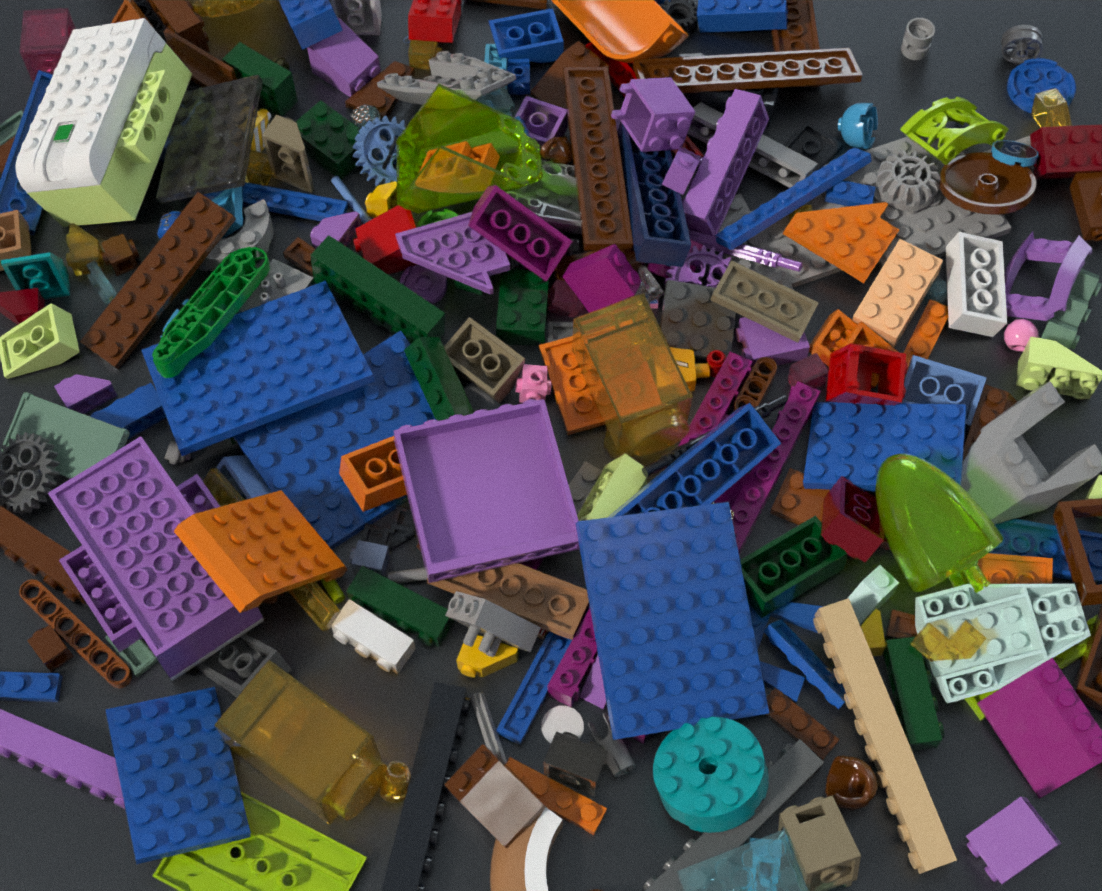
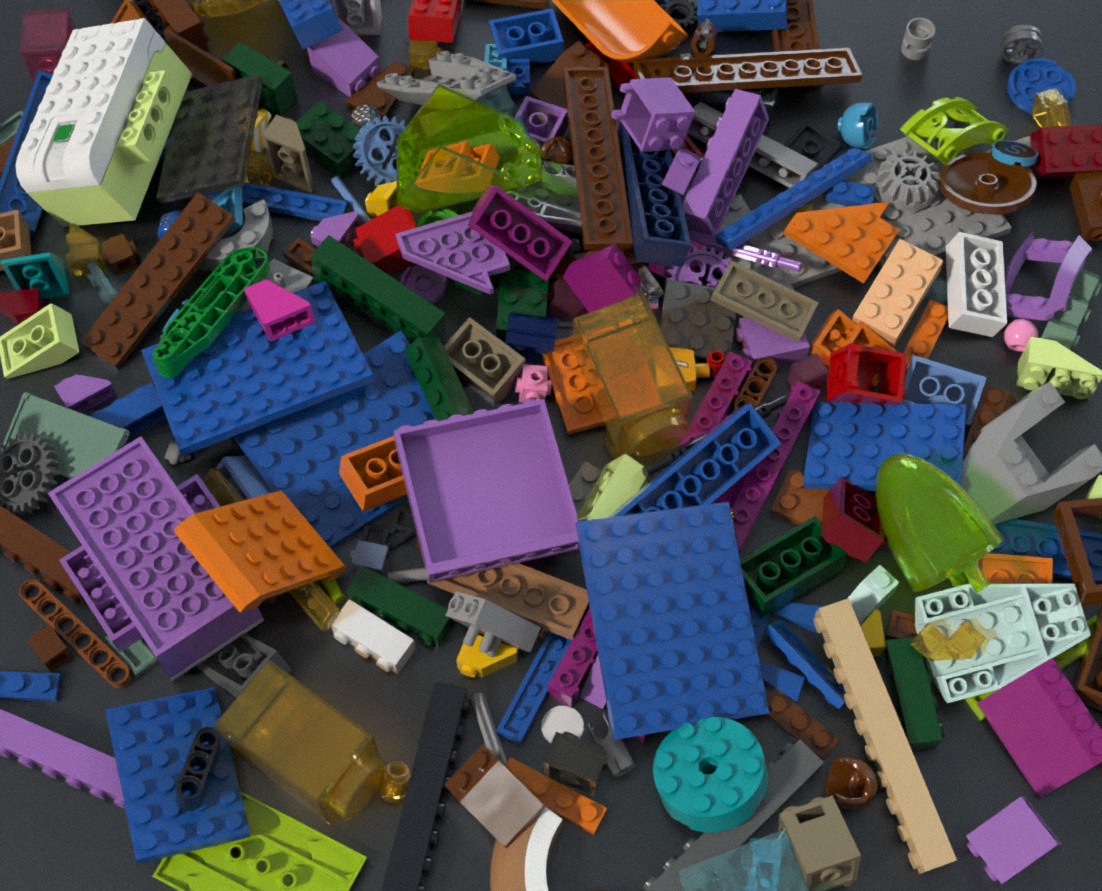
(198, 780): none -> black beam
(278, 309): none -> dark pink slope
(532, 332): none -> clear blue brick
(704, 39): none -> reddish brown plate

